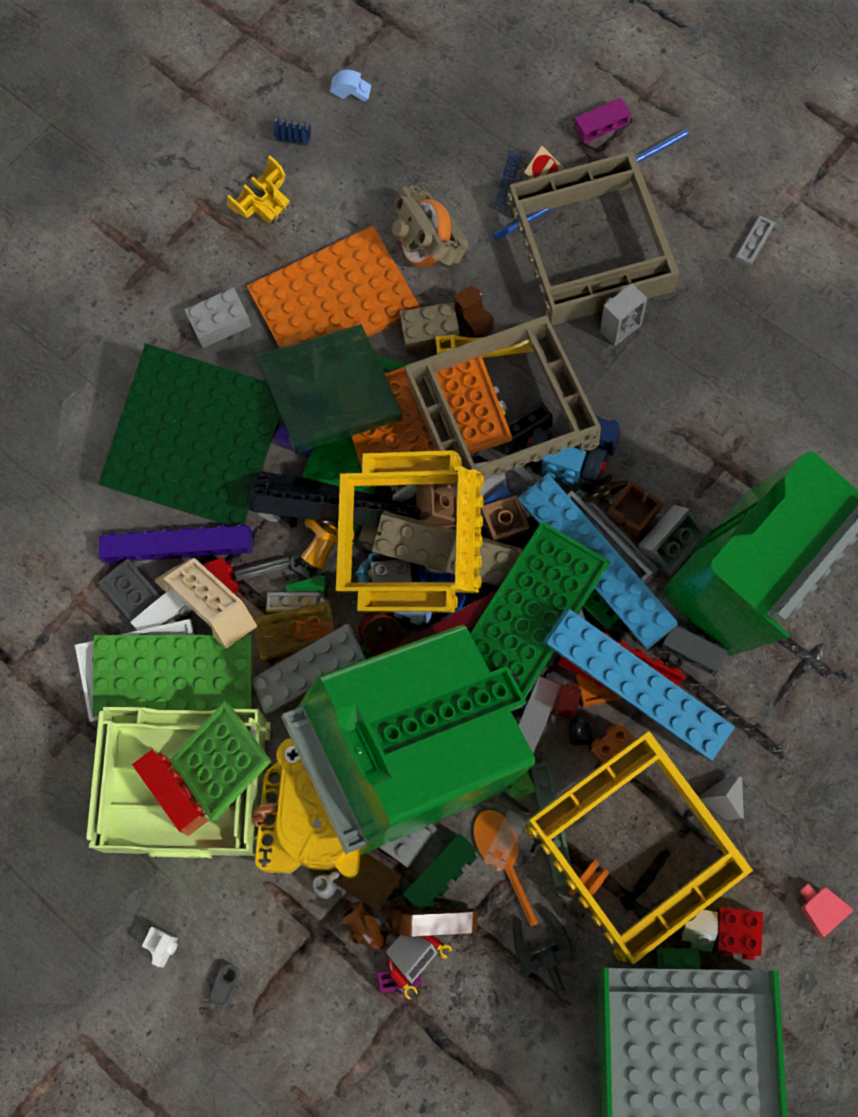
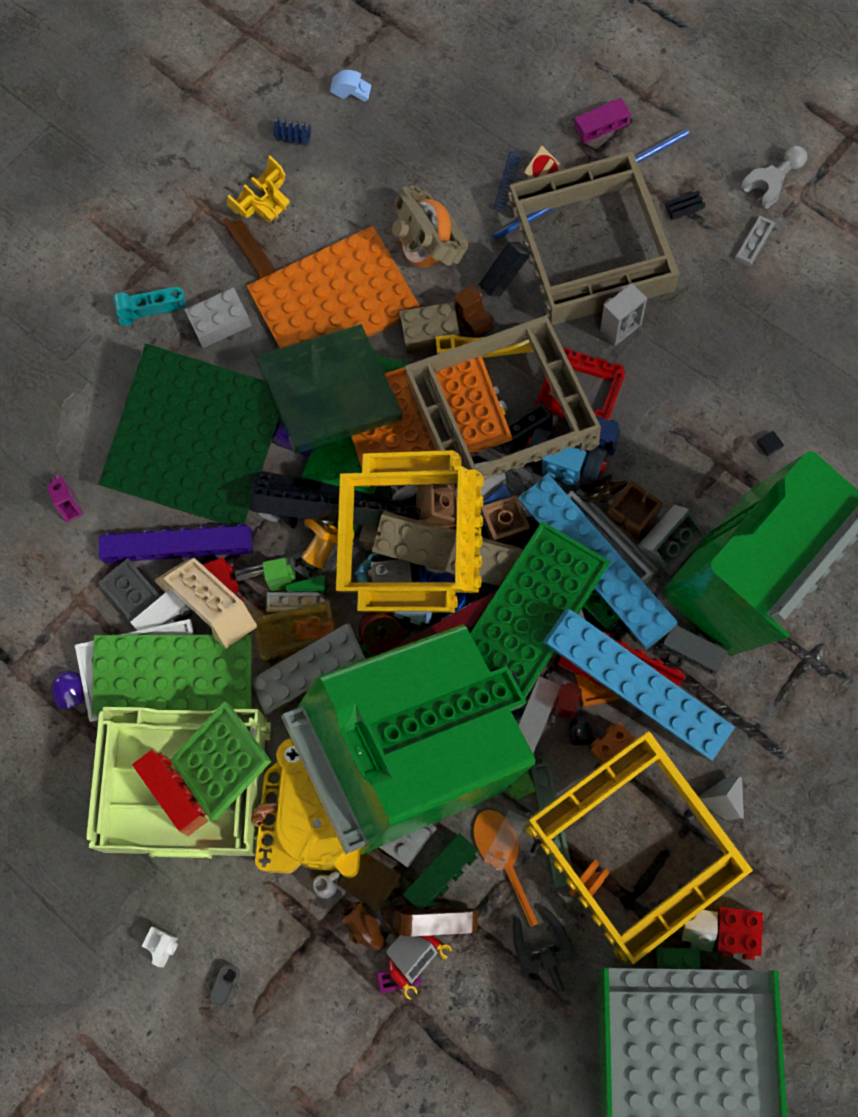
(61, 492): none -> magenta torso
(67, 690): none -> dark purple hair
(128, 307): none -> teal piece
(249, 248): none -> reddish brown fence
(278, 574): none -> bright green brick
(504, 268): none -> black brick
(597, 368): none -> red hinge
(684, 202): none -> black tile
(770, 443): none -> black tile
(772, 178): none -> light grey piece
(823, 909): coral torso -> none

